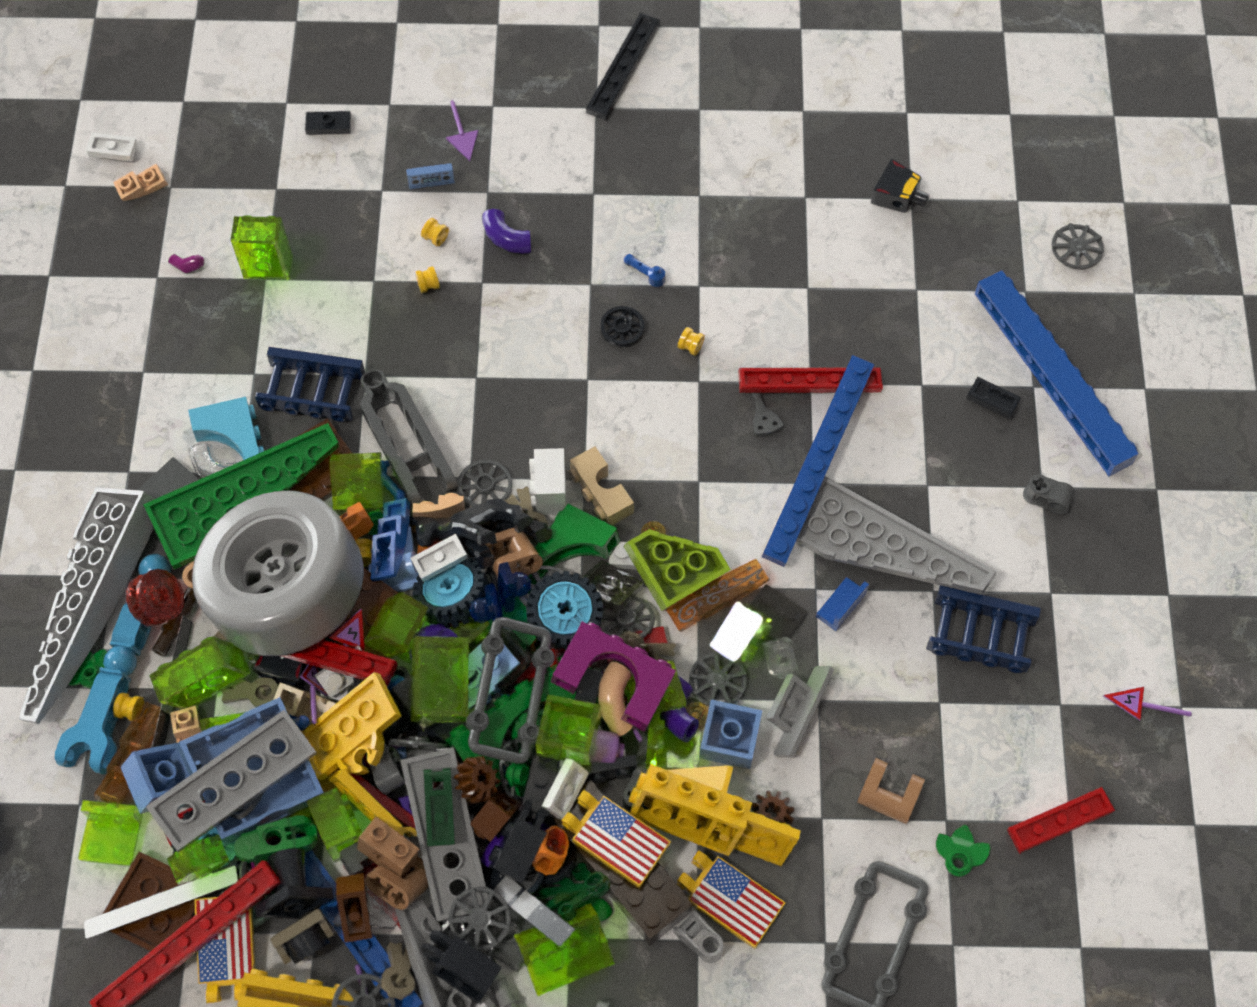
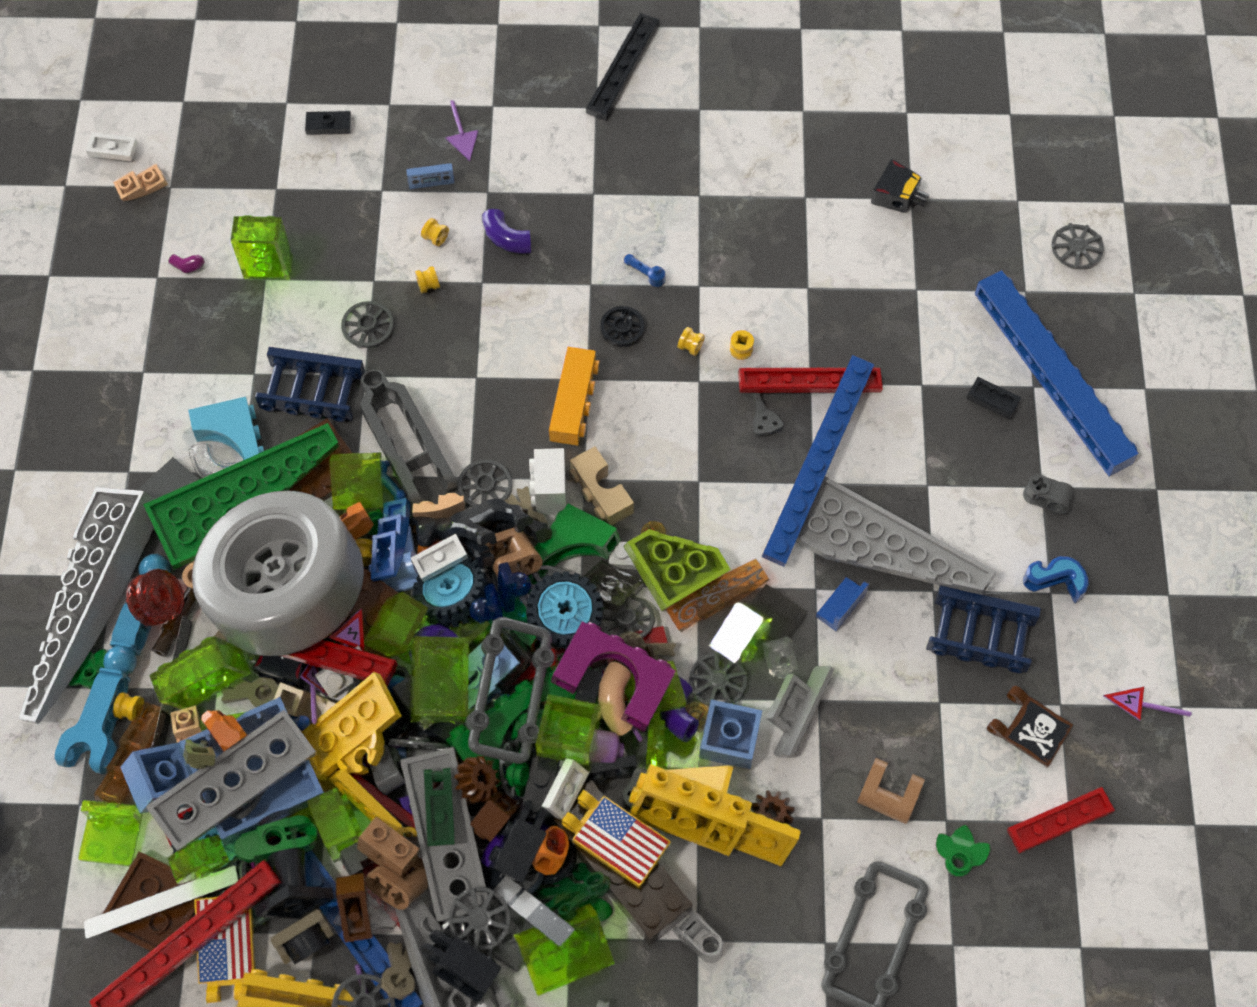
(198, 754): none -> olive plate
(223, 728): none -> orange rock
(367, 324): none -> dark grey wheel
(573, 395): none -> light orange brick
(731, 899): tile -> none
(739, 350): none -> yellow wheel
(1034, 729): none -> flag
(1058, 571): none -> blue animal

